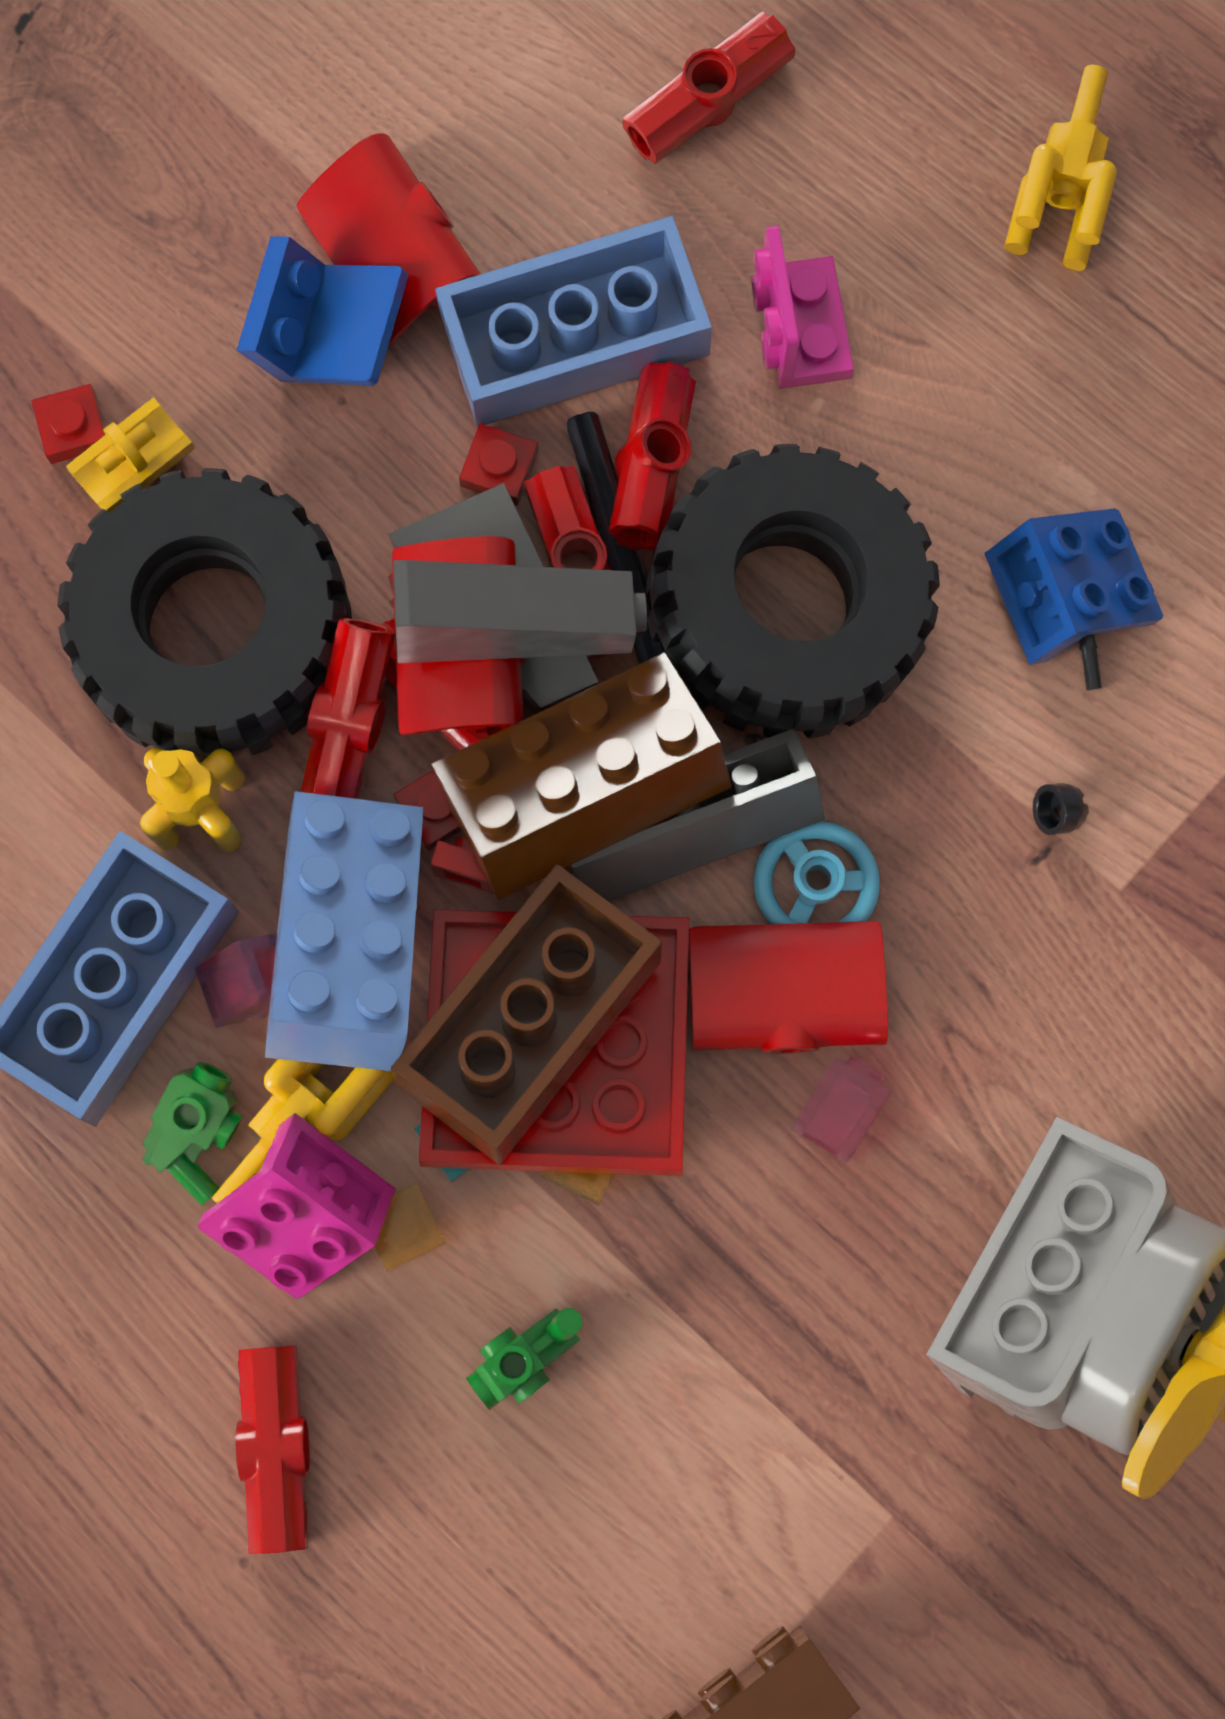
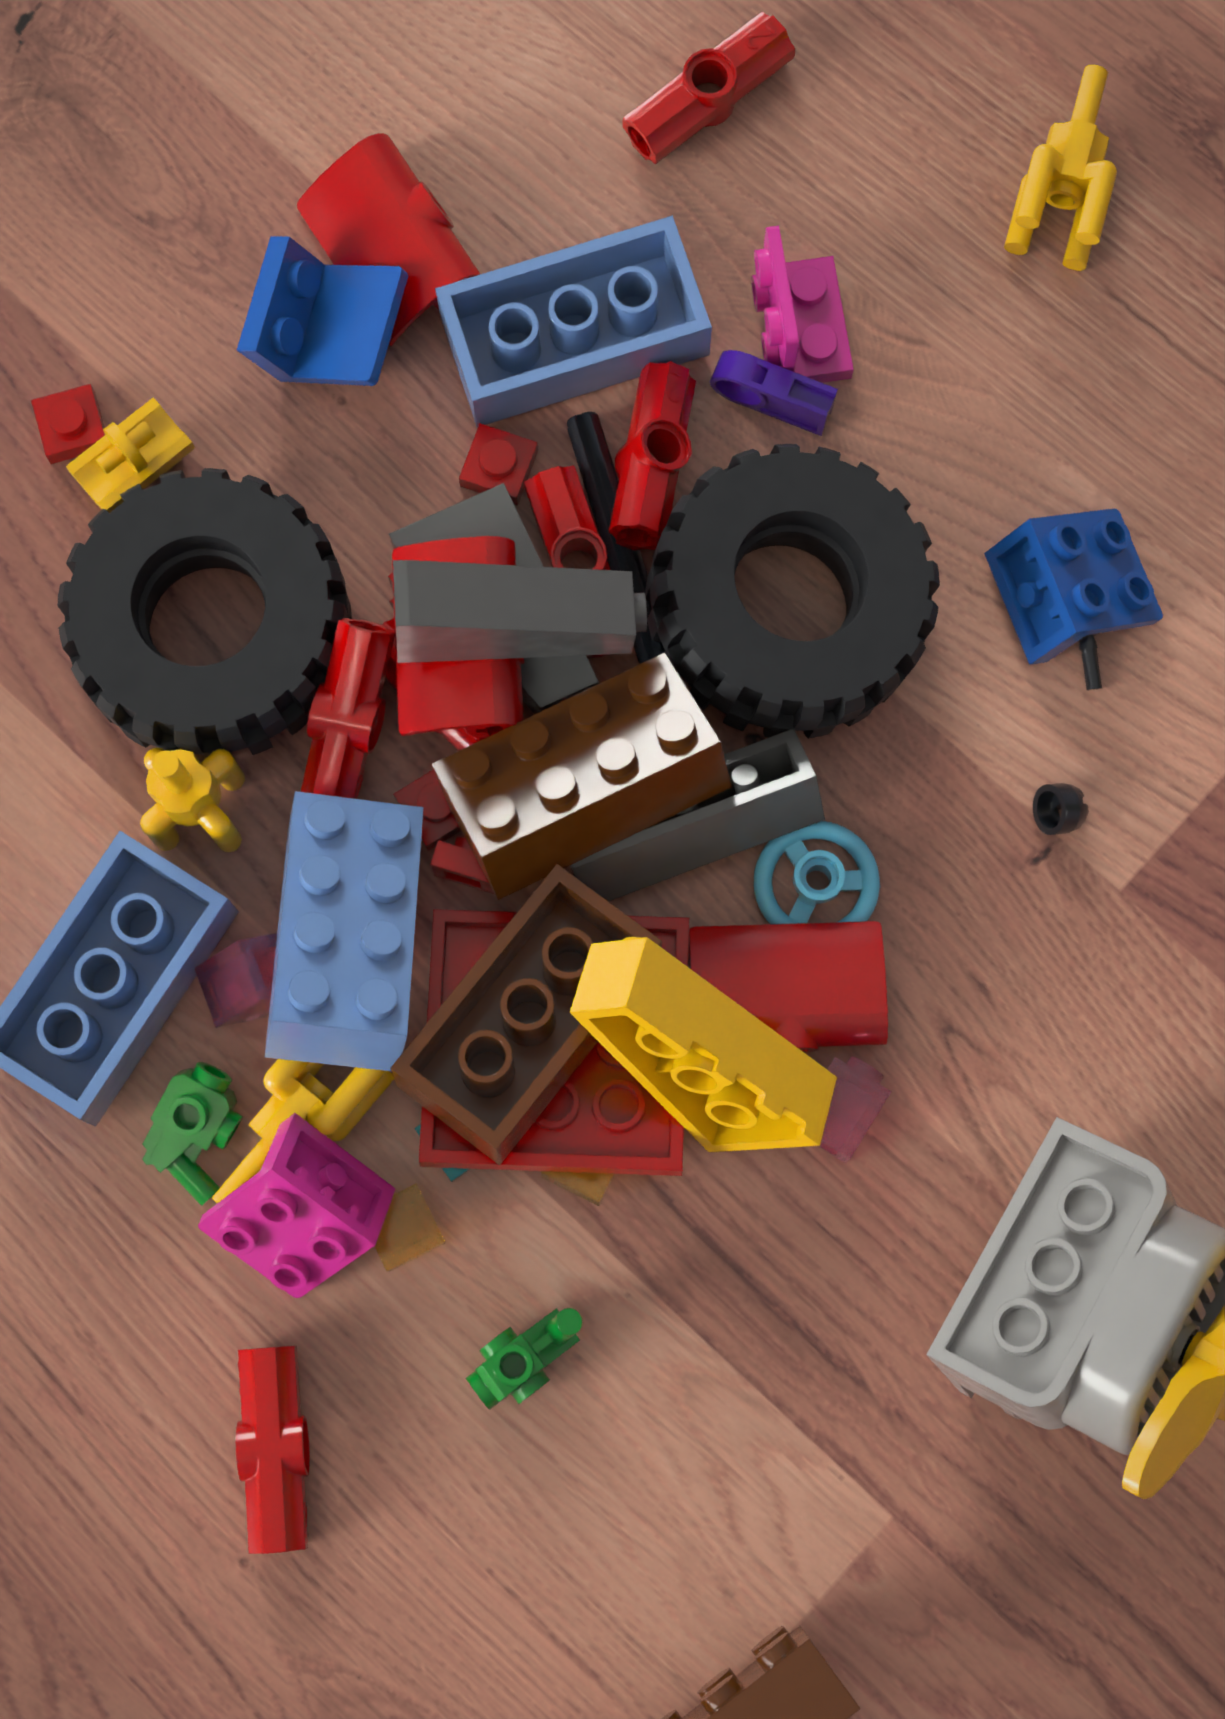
(700, 1051): none -> yellow wedge
(773, 390): none -> dark purple piece

